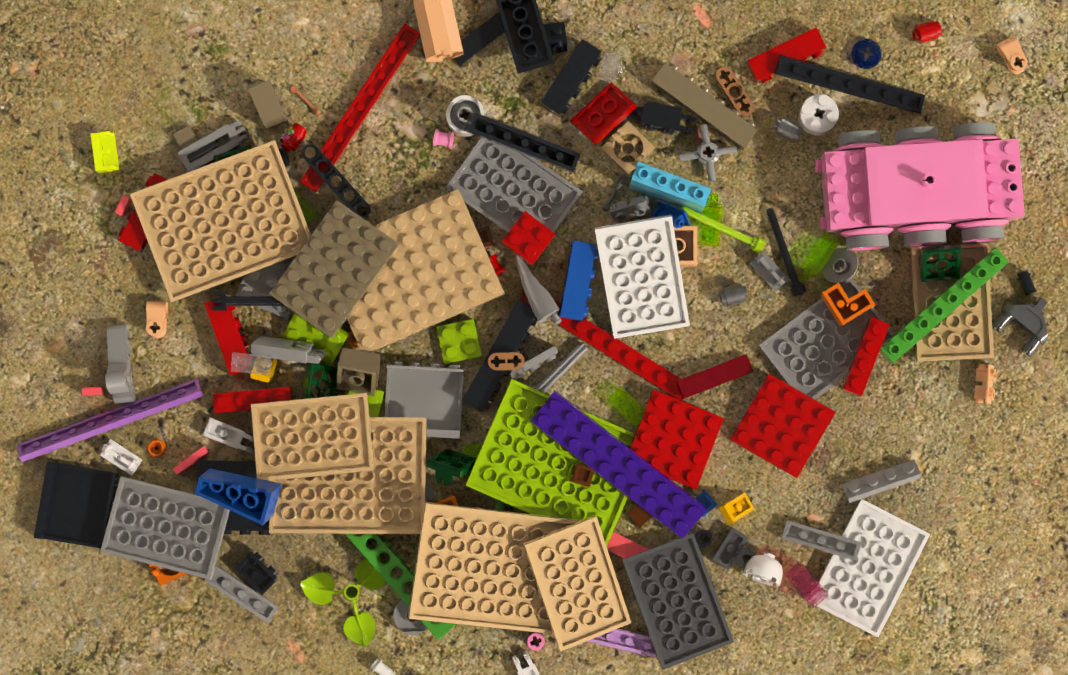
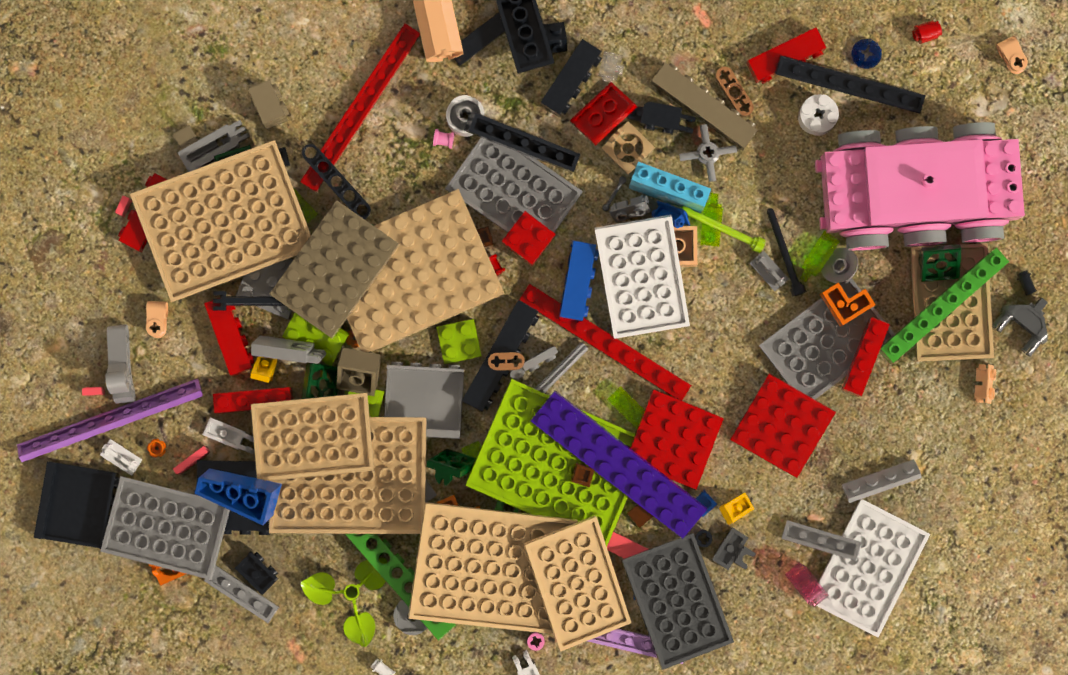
(105, 152): neon yellow hinge -> none
(251, 363): clear hinge -> none
(293, 137): red brick -> none
(294, 89): nougat hinge -> none
(537, 296): light grey piece -> none
(714, 376): dark red tile -> none
(733, 295): flat silver brick -> none
(764, 569): white cylinder -> none
(788, 129): flat silver brick -> none

